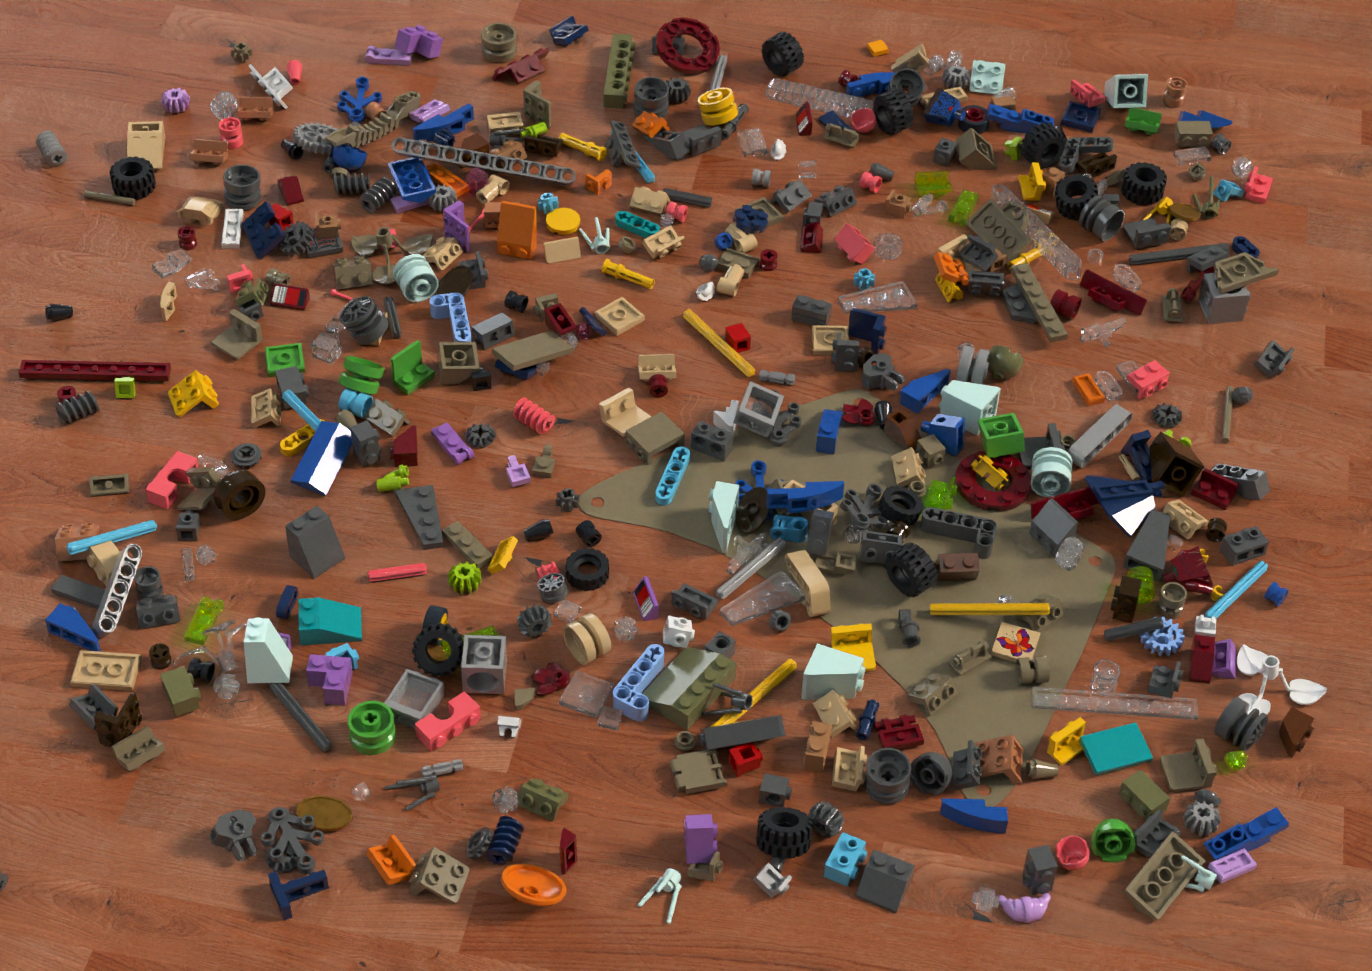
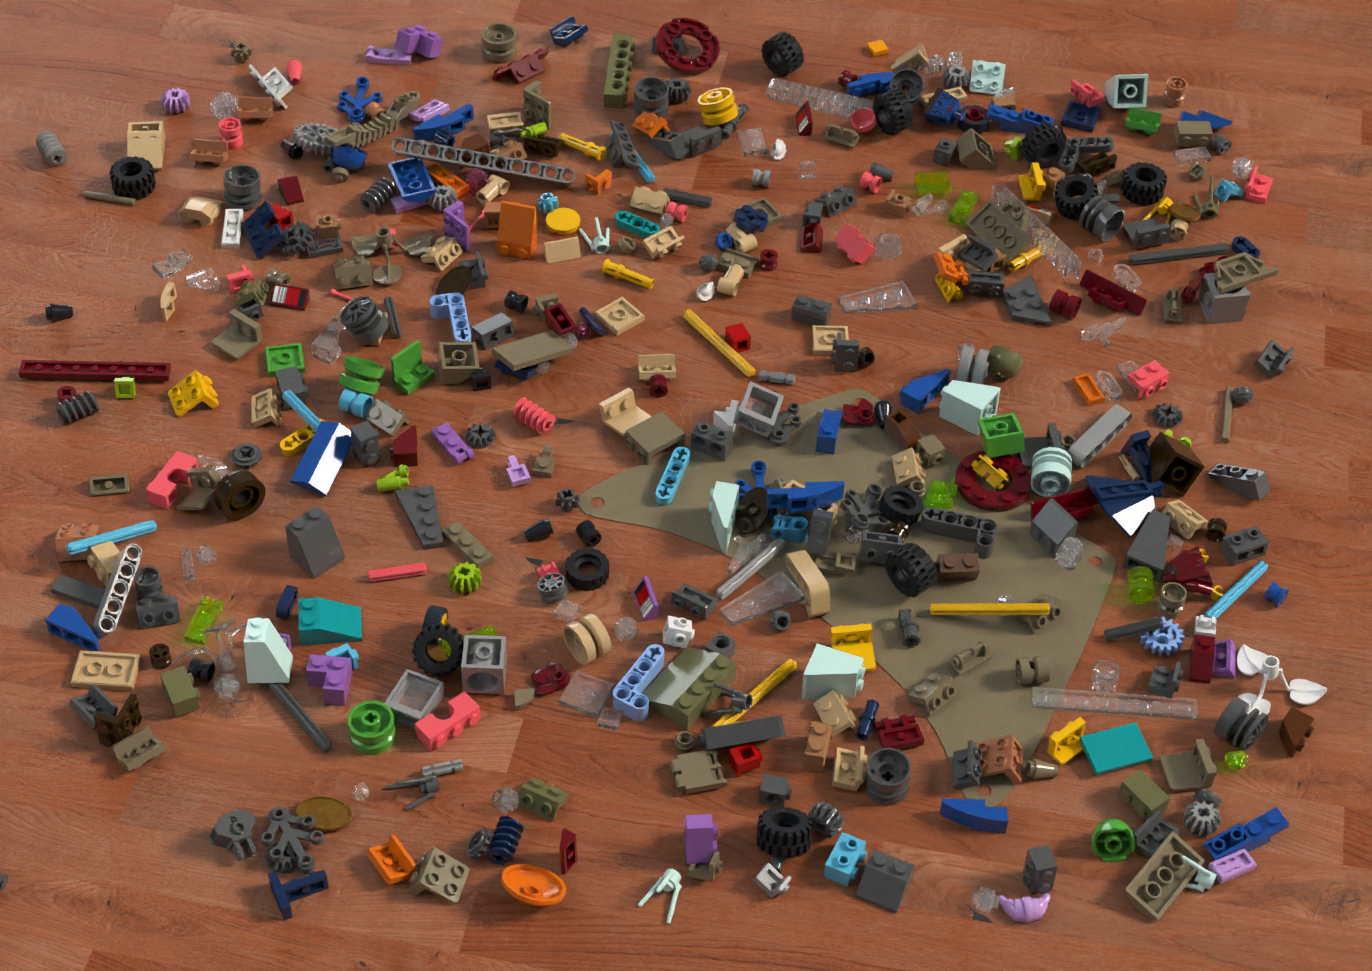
(187, 238): dark red wheel -> none
(188, 522): dark grey brick -> none
(346, 418): dark tan cone -> none
(351, 183): dark grey piece -> none
(415, 278): light aqua wheel -> none
(502, 555): yellow plate -> none
(509, 723): white tile -> none
(534, 621): dark grey gear -> none
(719, 71): light grey axle -> none
(791, 196): dark grey bracket -> none
(831, 117): dark blue piece -> none
(864, 279): medium azure gear -> none
(868, 327): dark blue bracket -> none
(881, 374): dark grey hinge -> none
(931, 773): dark grey cylinder -> none
(948, 430): blue torso -> none
(1014, 642): tan tile -> none
(1039, 302): dark tan plate -> none
(1072, 852): coral hair -> none
(1127, 598): dark brown brick -> none
(1206, 258): dark grey bracket -> none
(1215, 489): dark red bracket -> none

